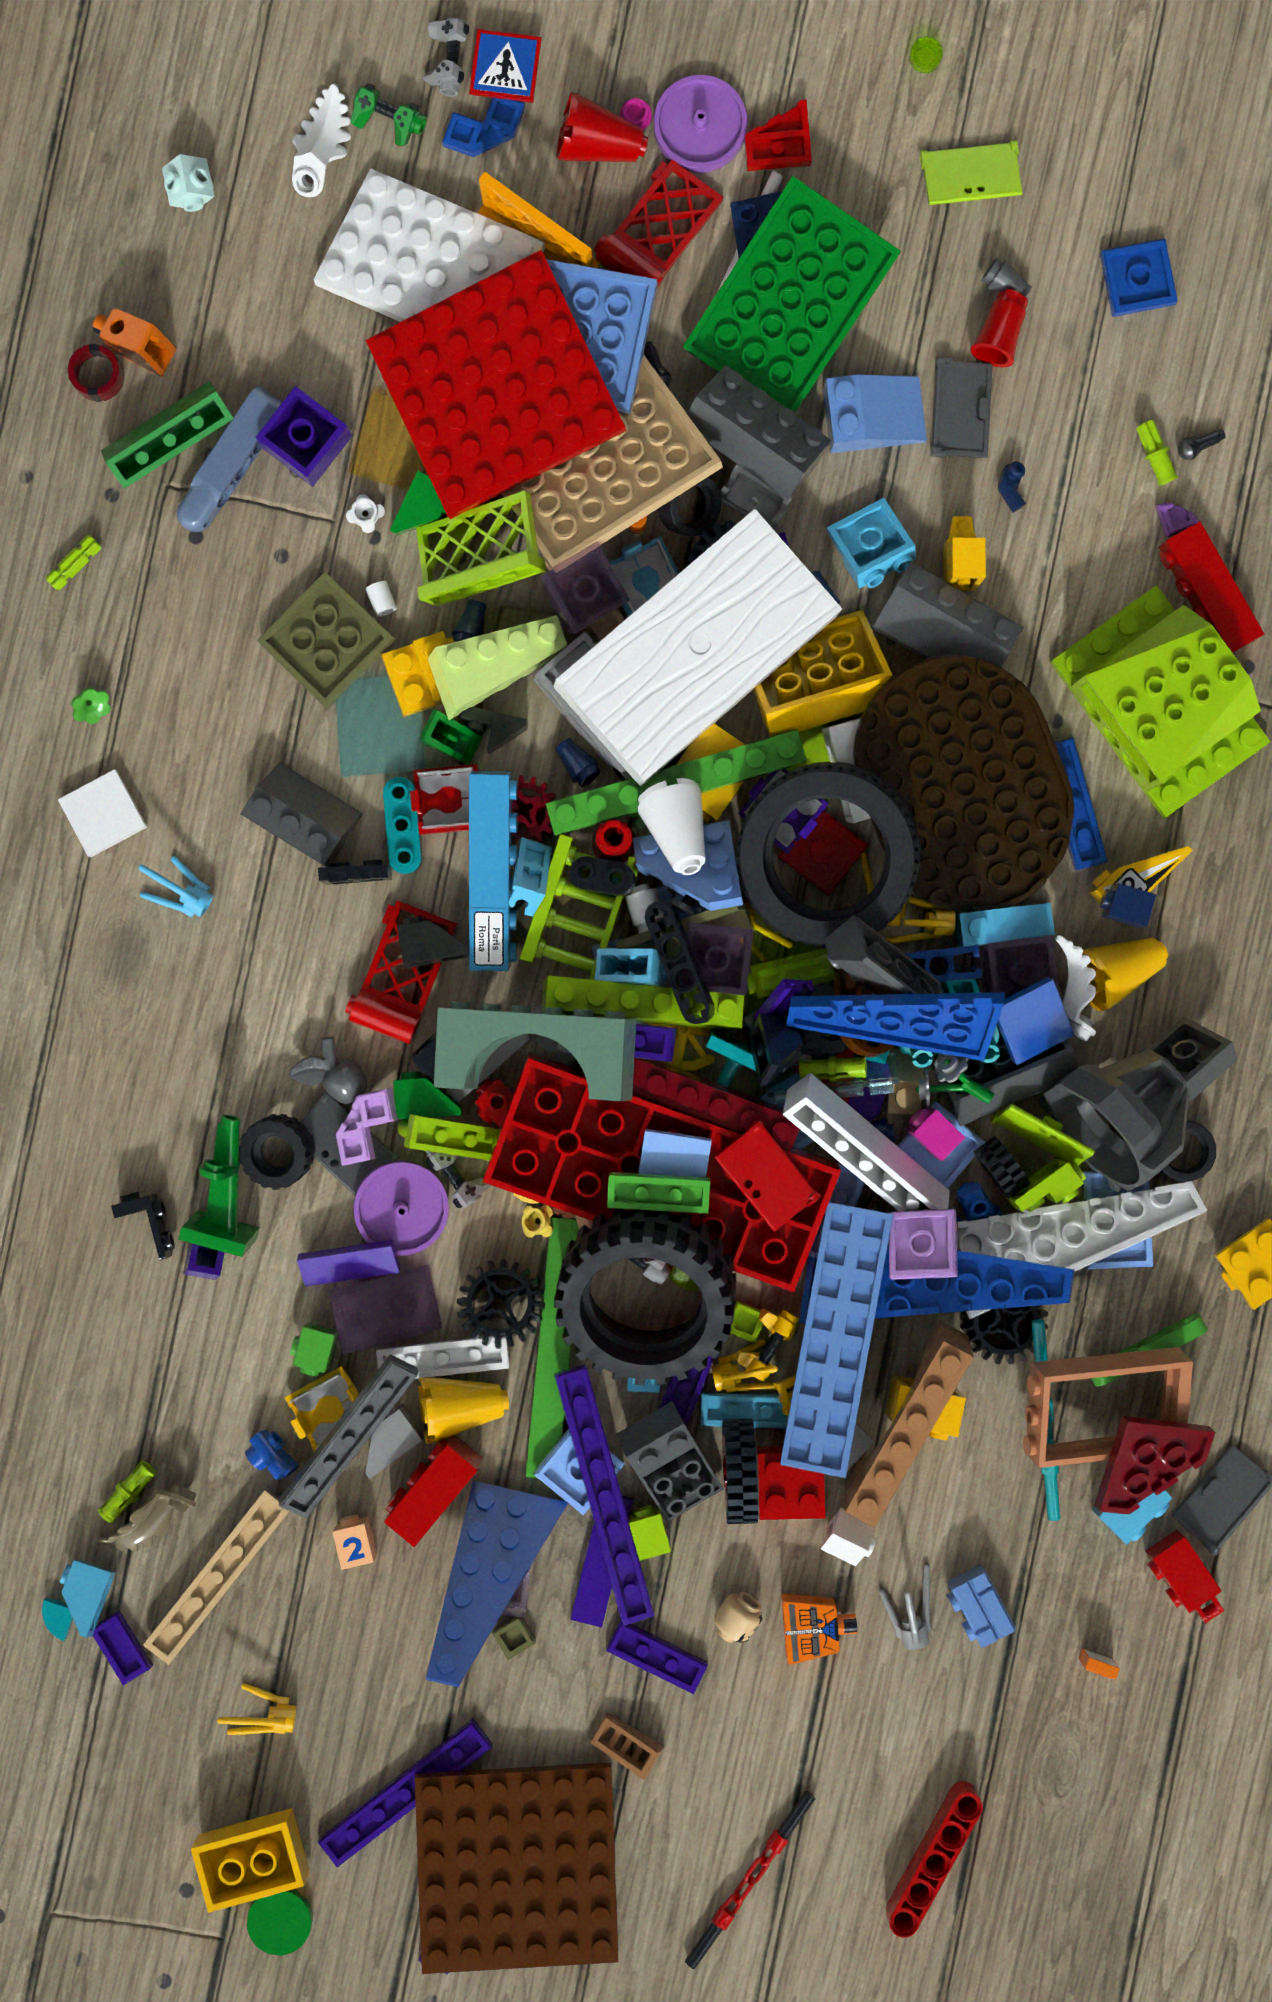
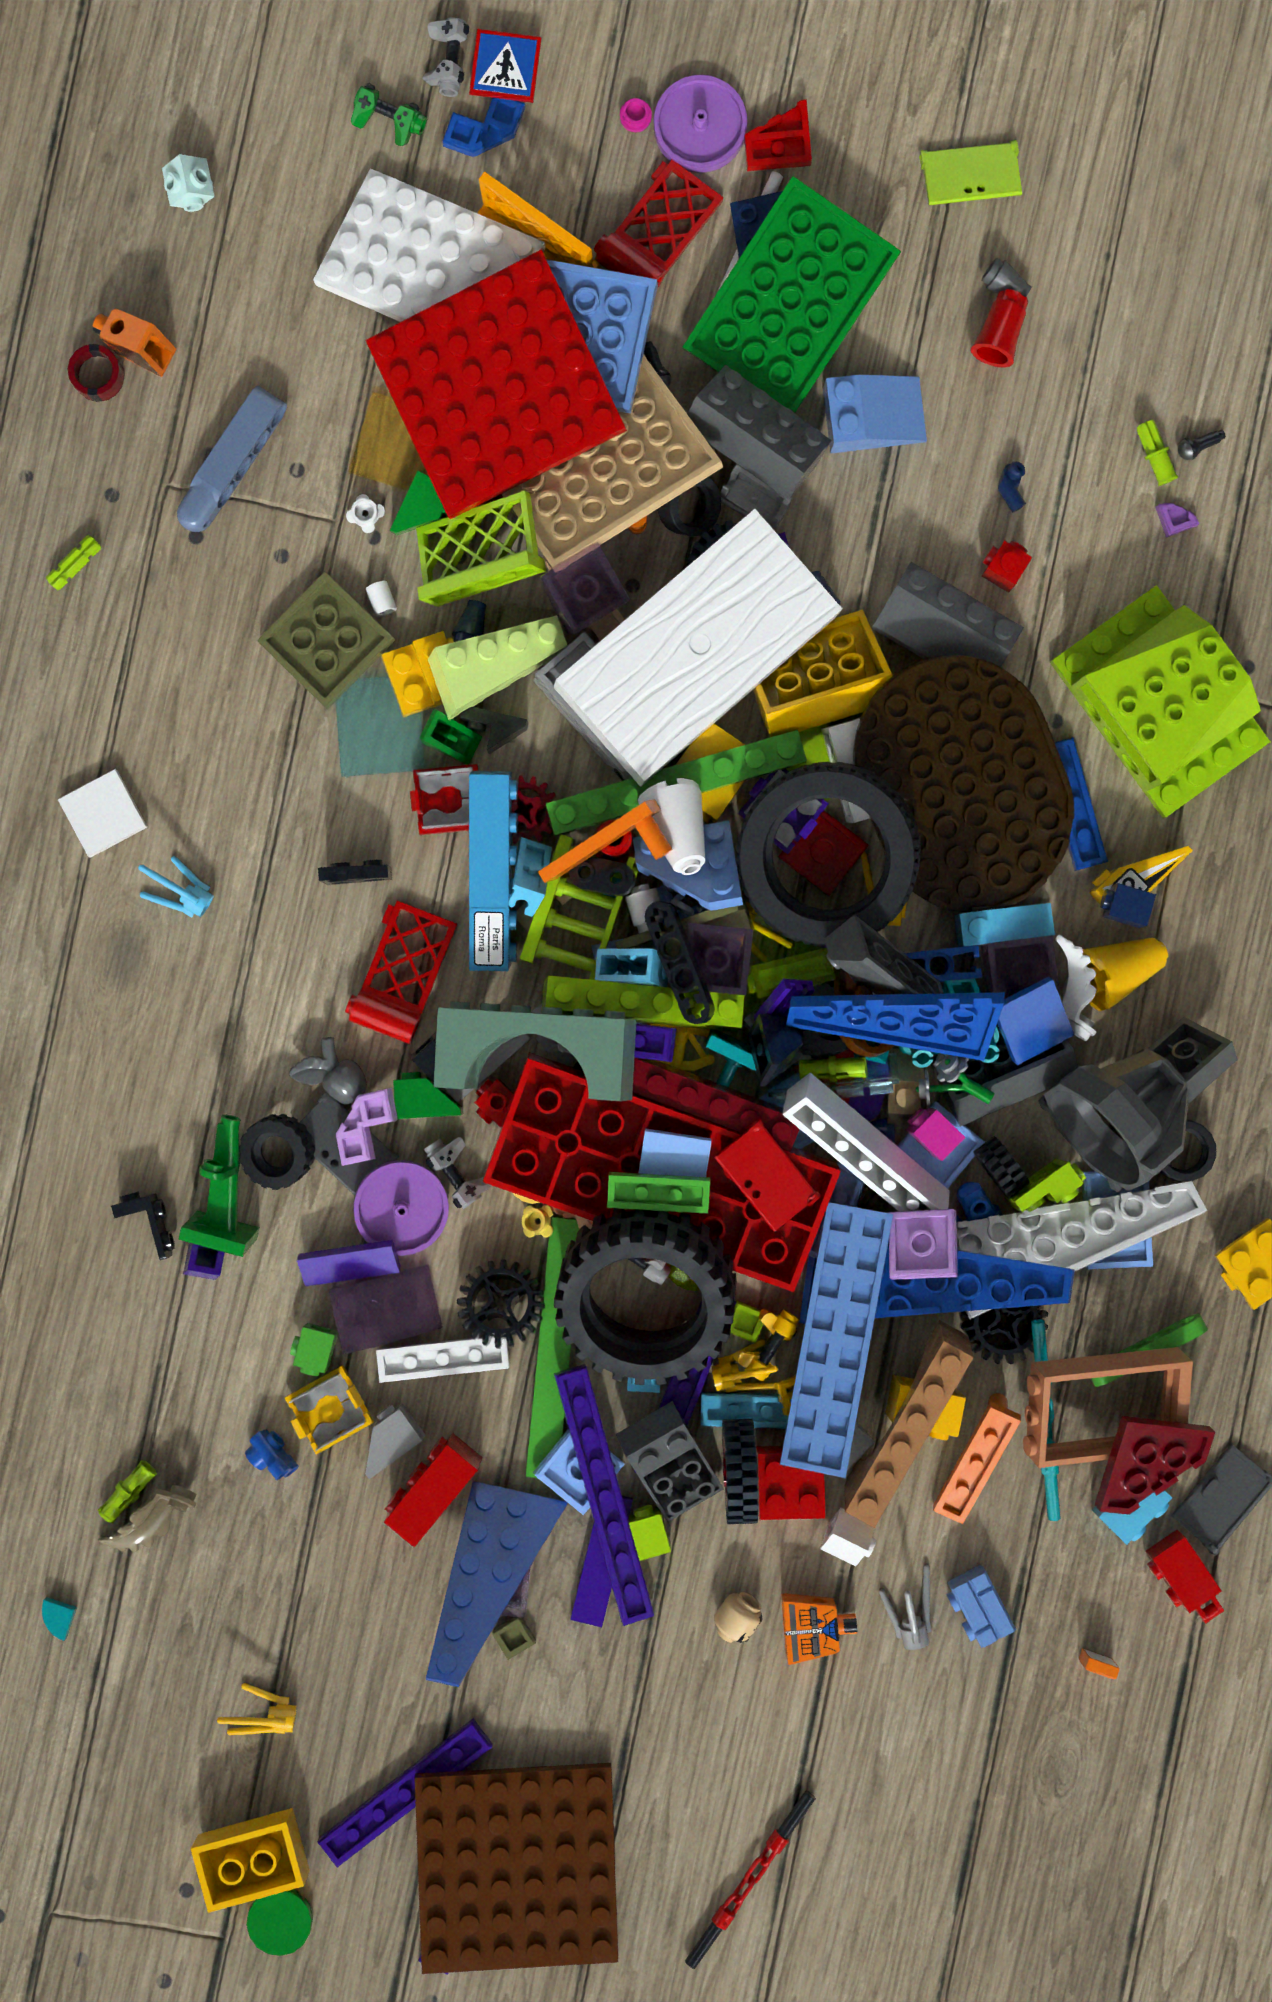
(85, 1593): medium azure slope -> none
(90, 705): bright green plant -> none
(121, 1648): dark purple tile -> none
(166, 434): green brick -> none
(216, 1577): tan plate -> none
(301, 814): dark grey slope -> none
(304, 436): dark purple brick -> none
(321, 141): white plant -> none
(348, 1436): dark grey tile -> none
(354, 1541): light nougat brick -> none
(406, 840): teal plate -> none
(427, 943): pearl dark grey slope -> none
(448, 1136): lime piece -> none
(458, 1405): yellow cone -> none
(578, 763): dark blue cone -> none
(597, 134): red cone -> none
(620, 1755): medium nougat slope -> none
(639, 817): none -> orange piece
(643, 571): piece -> none
(657, 1656): dark purple tile -> none
(872, 544): medium azure plate -> none
(925, 55): clear neon green tile -> none
(933, 1874): red beam -> none
(937, 922): yellow plant -> none
(960, 397): dark grey door -> none
(964, 555): yellow hinge -> none
(977, 1459): none -> orange piece
(1006, 564): none -> red brick
(1043, 1134): lime door -> none
(1138, 277): blue tile -> none
(1209, 586): red brick -> none

